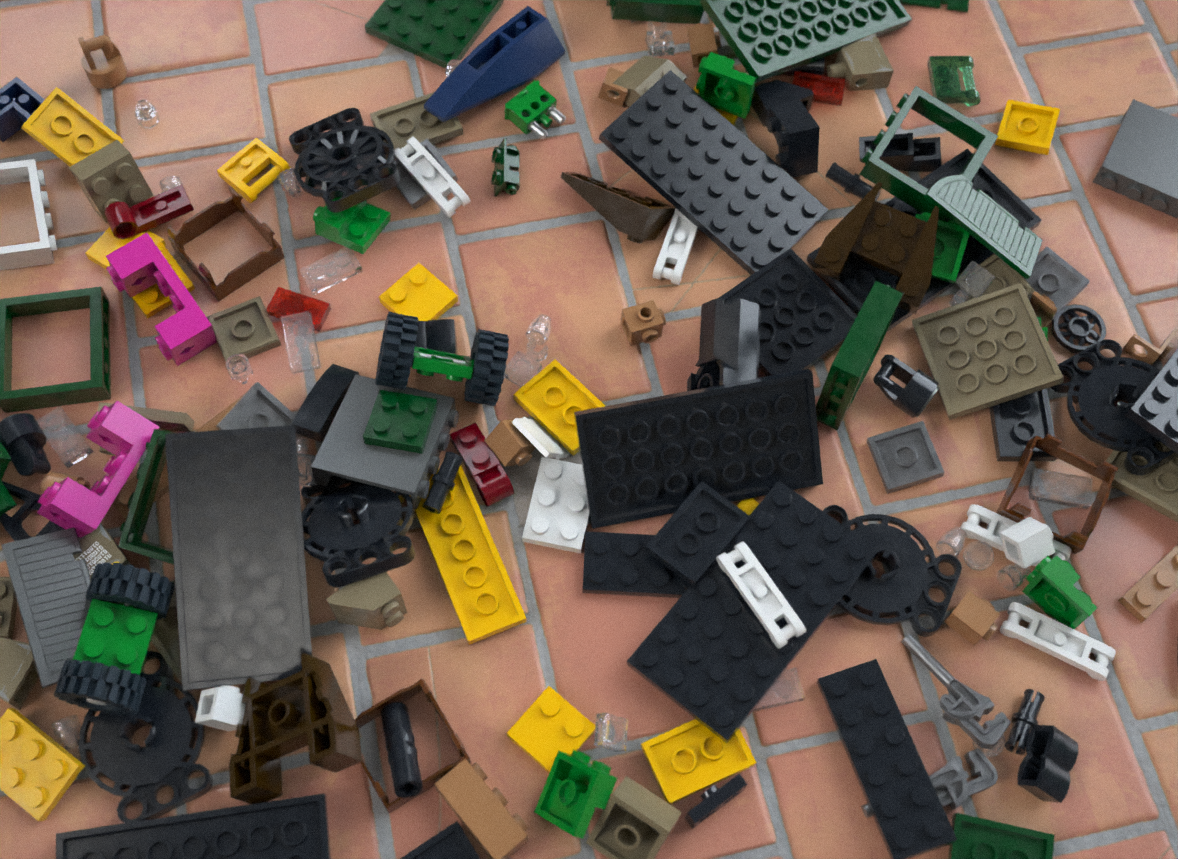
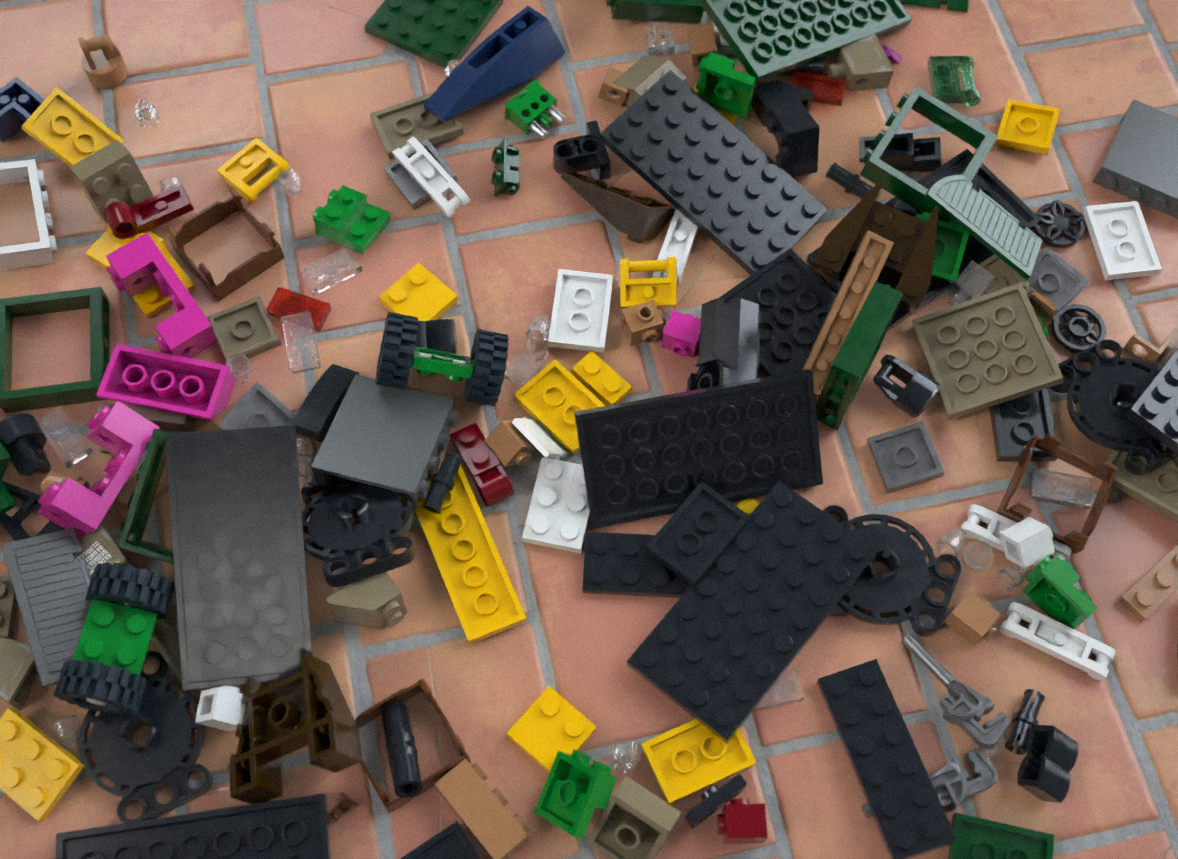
(167, 382): none -> dark pink slope
(343, 807): none -> reddish brown piece
(363, 162): black piece -> none
(400, 421): dark green plate -> none
(580, 310): none -> white plate
(582, 153): none -> black tile
(601, 379): none -> yellow plate
(611, 732): clear plate -> none
(623, 757): none -> clear plate
(642, 290): none -> yellow plate
(682, 334): none -> dark pink brick
(742, 822): none -> dark red brick
(761, 594): white plate -> none
(847, 305): none -> medium nougat plate
(891, 54): none -> magenta plant
(1060, 224): none -> black wheel
(1121, 240): none -> white plate

